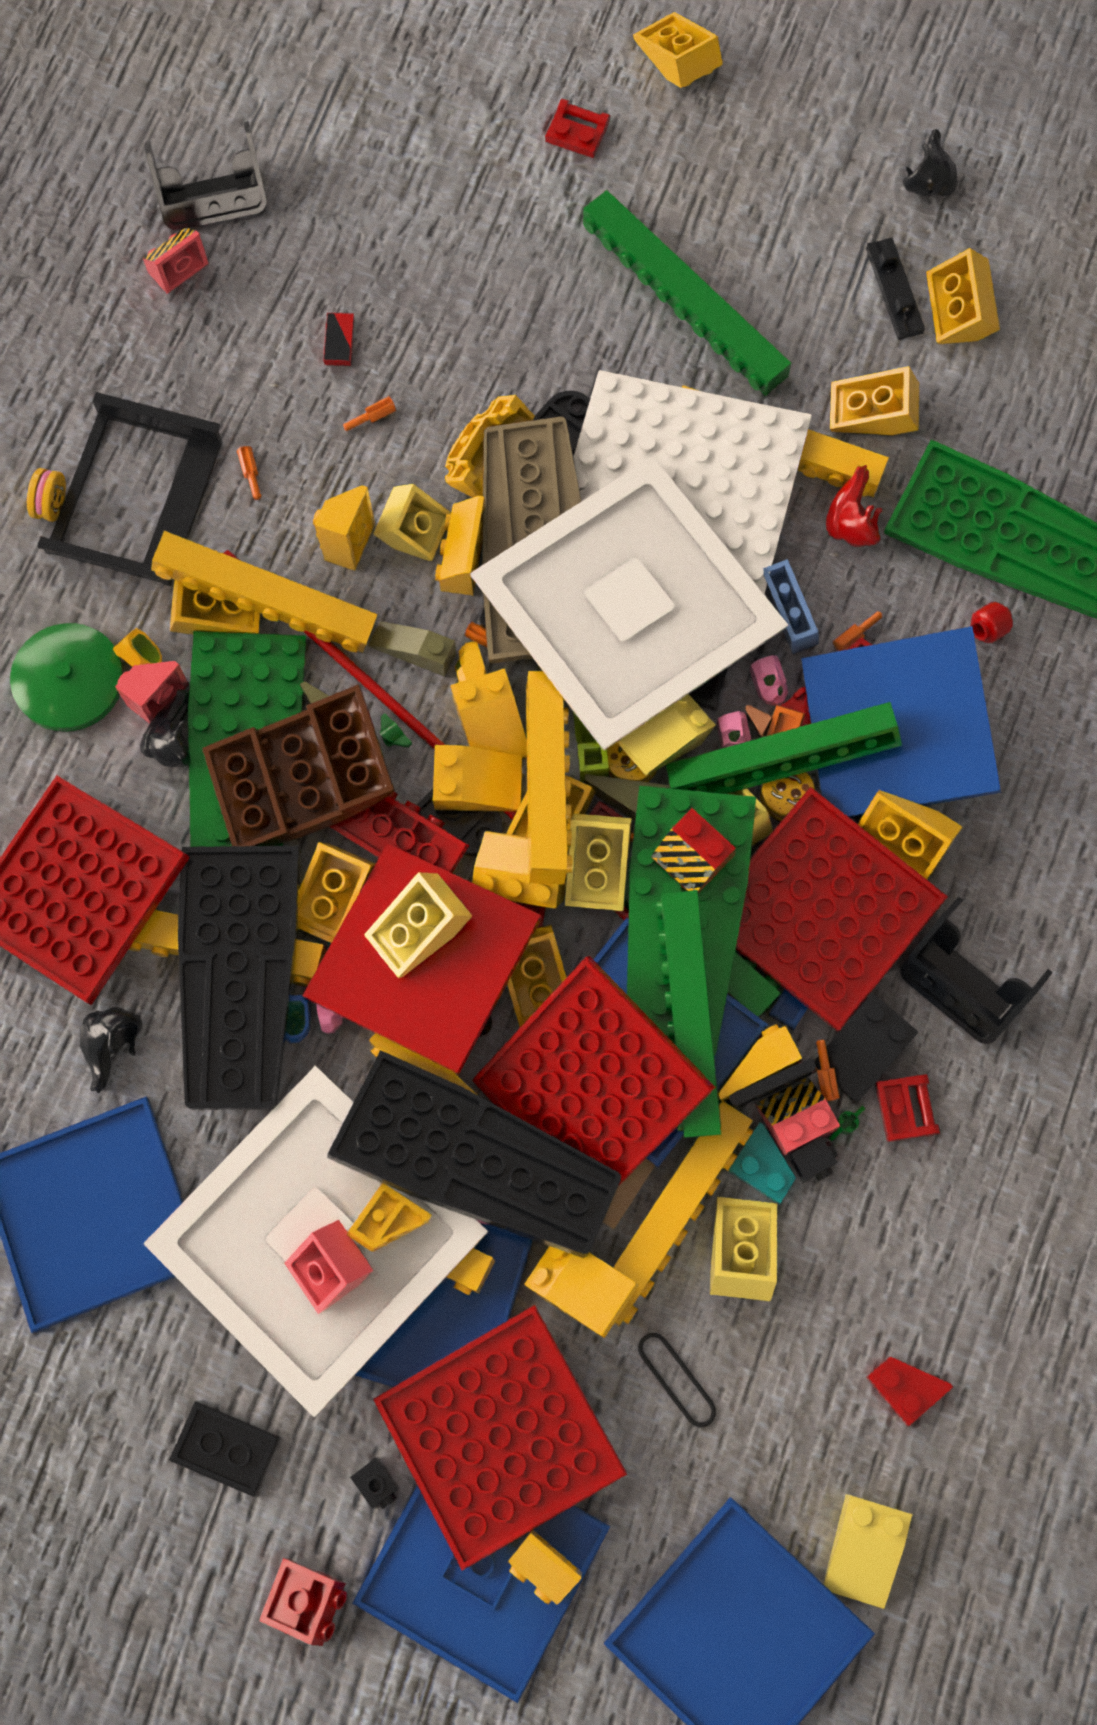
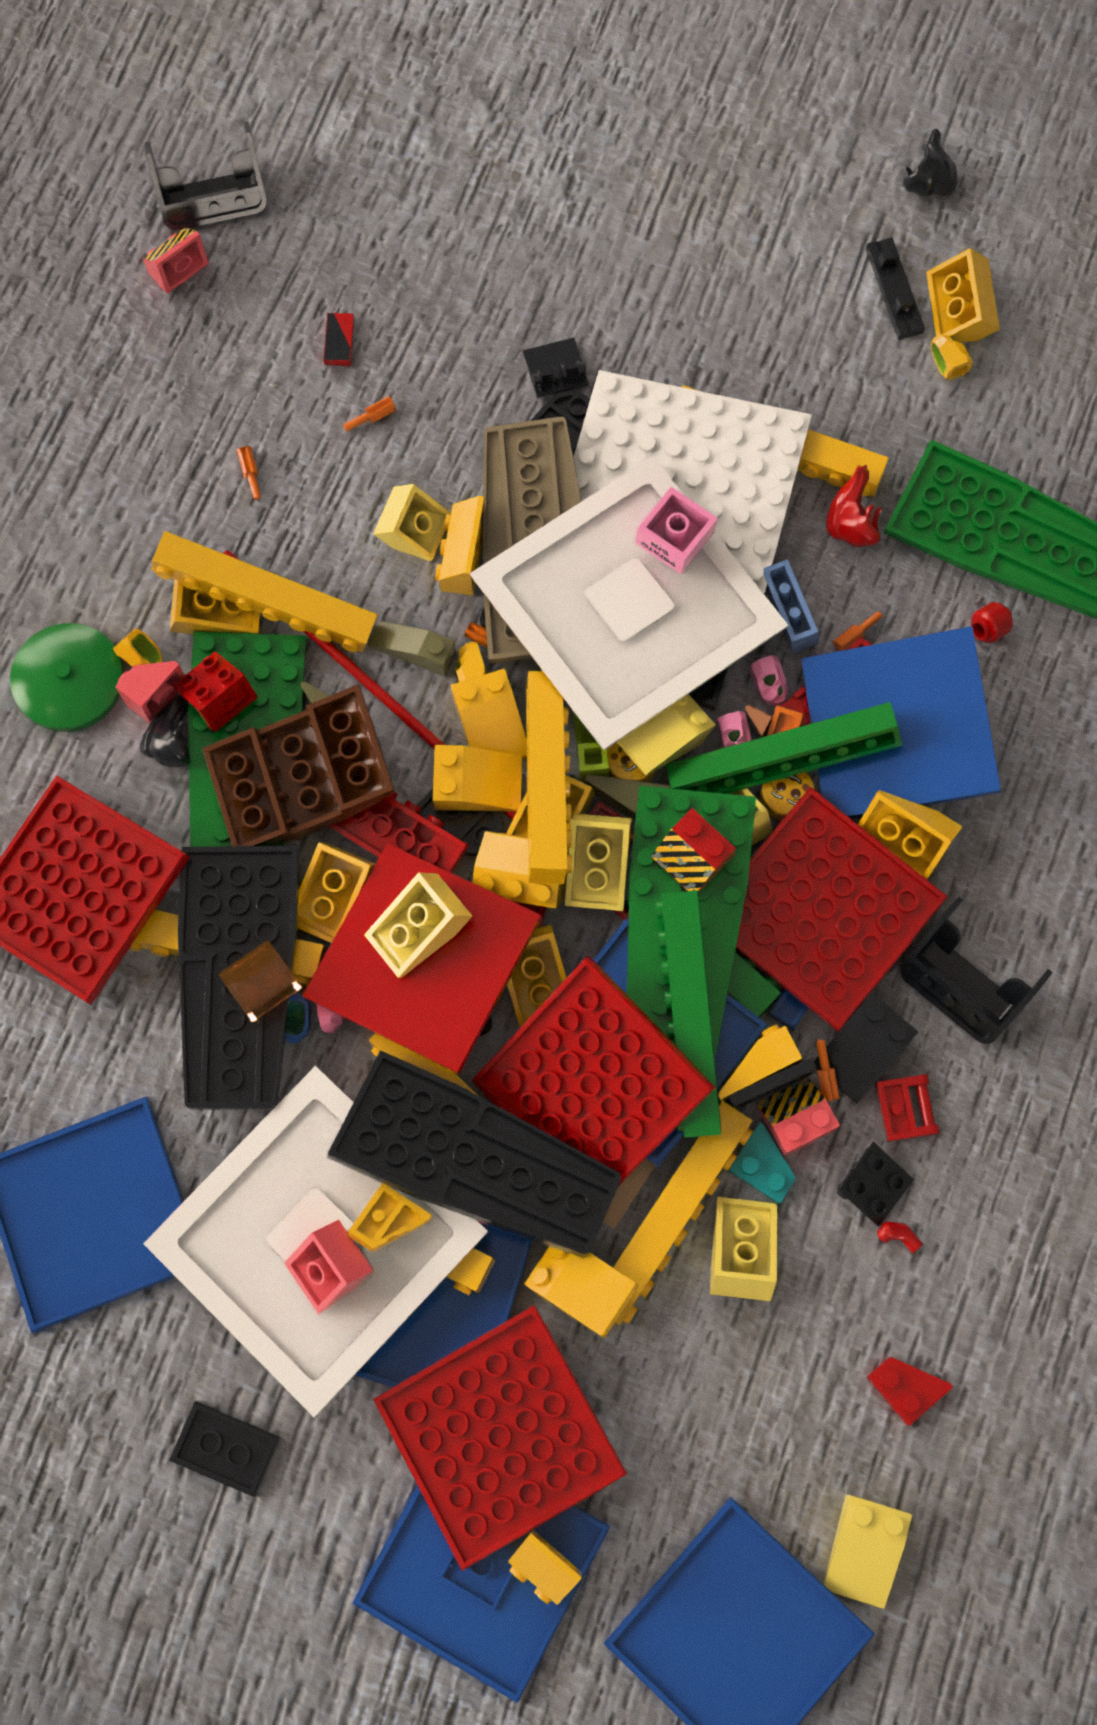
(46, 494): yellow head -> none
(103, 1035): black piece -> none
(184, 495): black piece -> none
(216, 690): none -> red bracket
(260, 981): none -> clear orange slope
(304, 1603): plate -> none
(345, 527): yellow slope -> none
(376, 1484): black brick -> none
(392, 733): green piece -> none
(467, 454): yellow windscreen -> none
(555, 367): none -> black hinge
(574, 135): red plate -> none
(666, 1387): black piece -> none
(676, 530): none -> bright pink brick
(680, 49): yellow slope -> none
(686, 293): green brick -> none
(814, 1160): black brick -> none
(848, 1123): green piece -> none
(875, 1184): none -> black hinge
(876, 403): yellow slope -> none
(899, 1231): none -> red arm
(950, 357): none -> yellow rock

